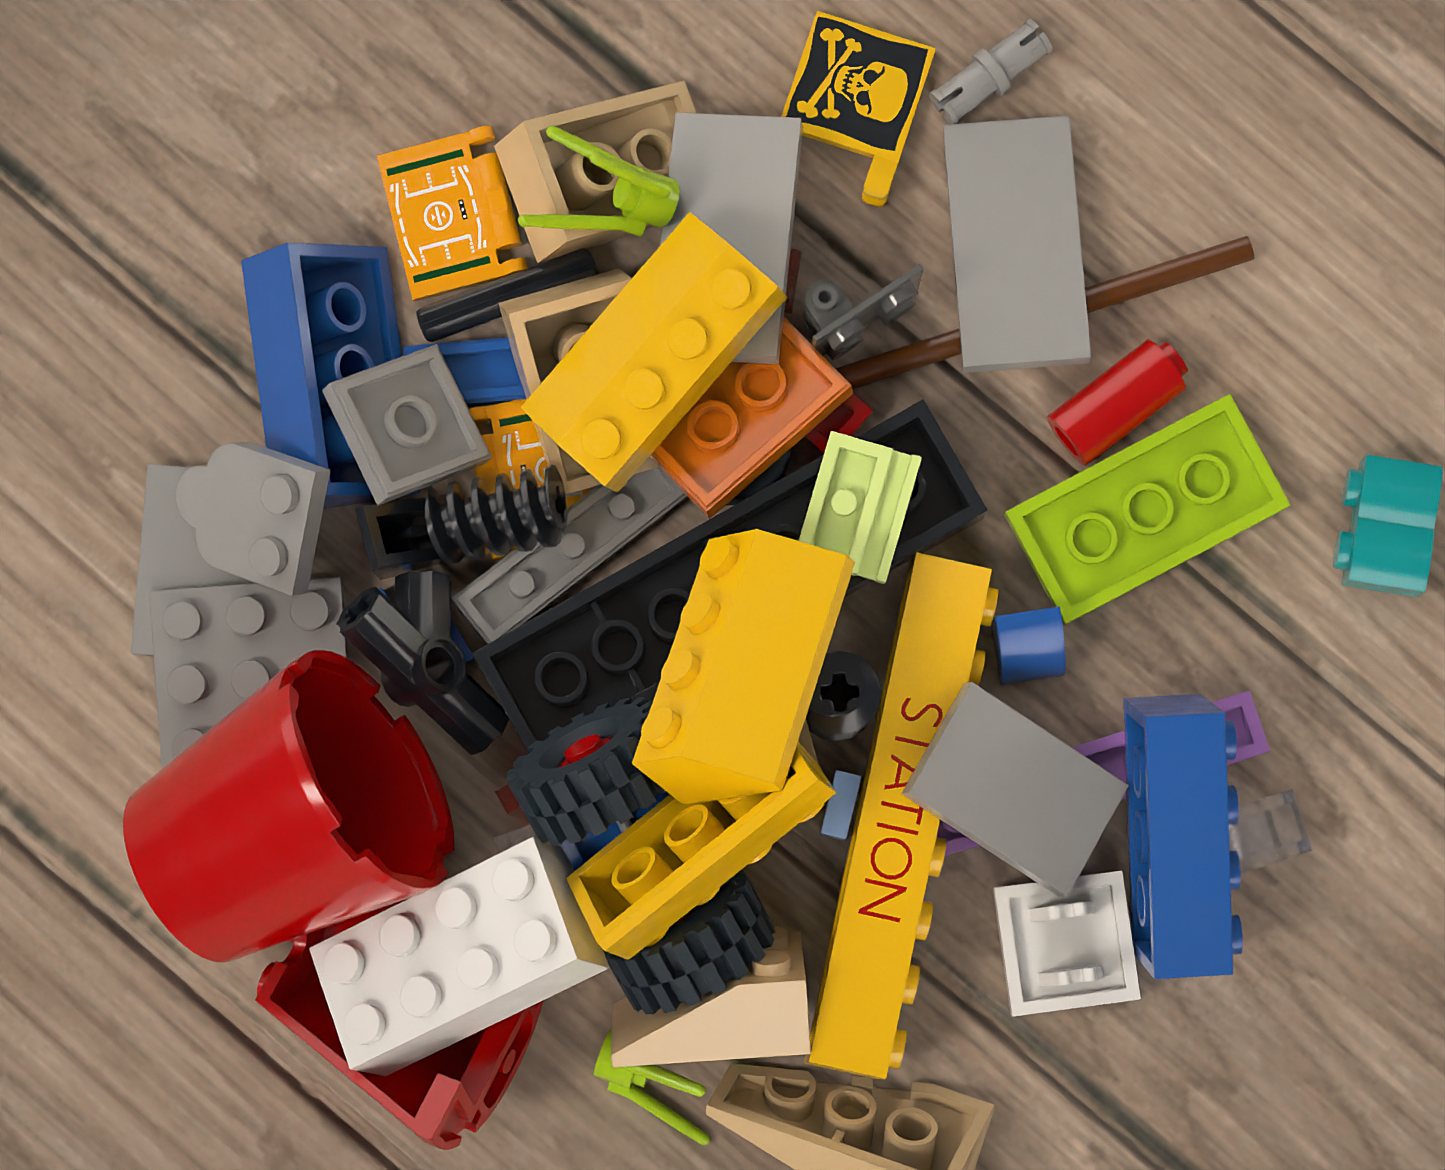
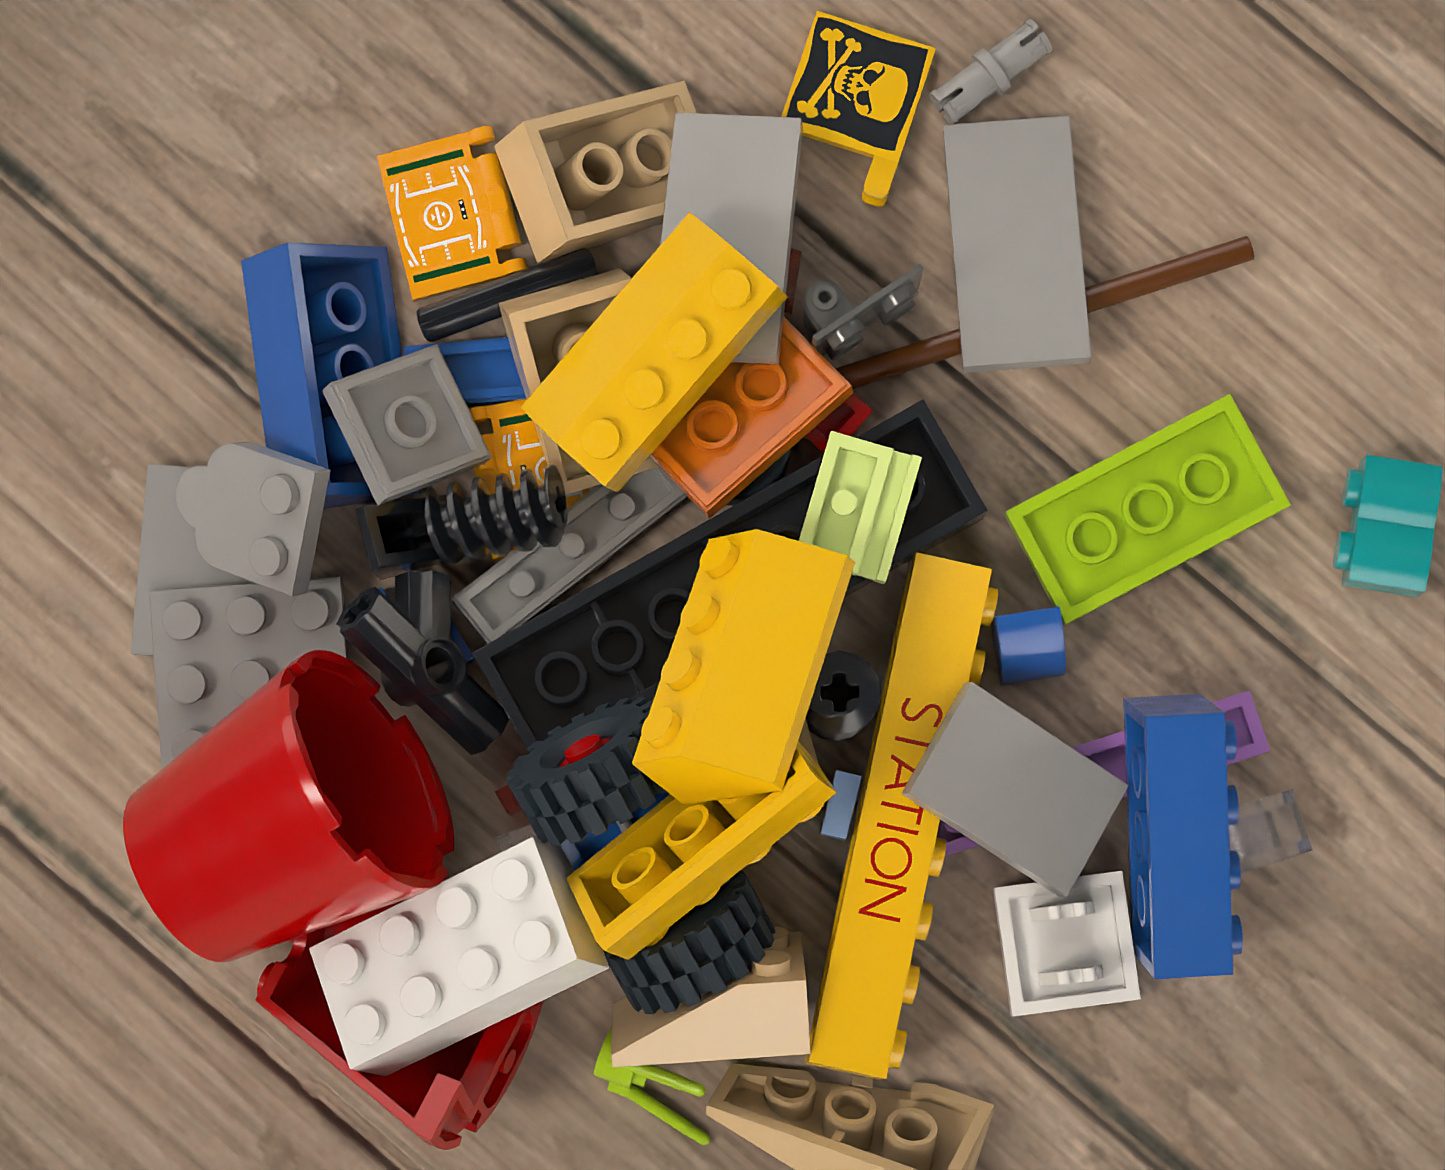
(638, 192): lime plant -> none
(1118, 400): red brick -> none

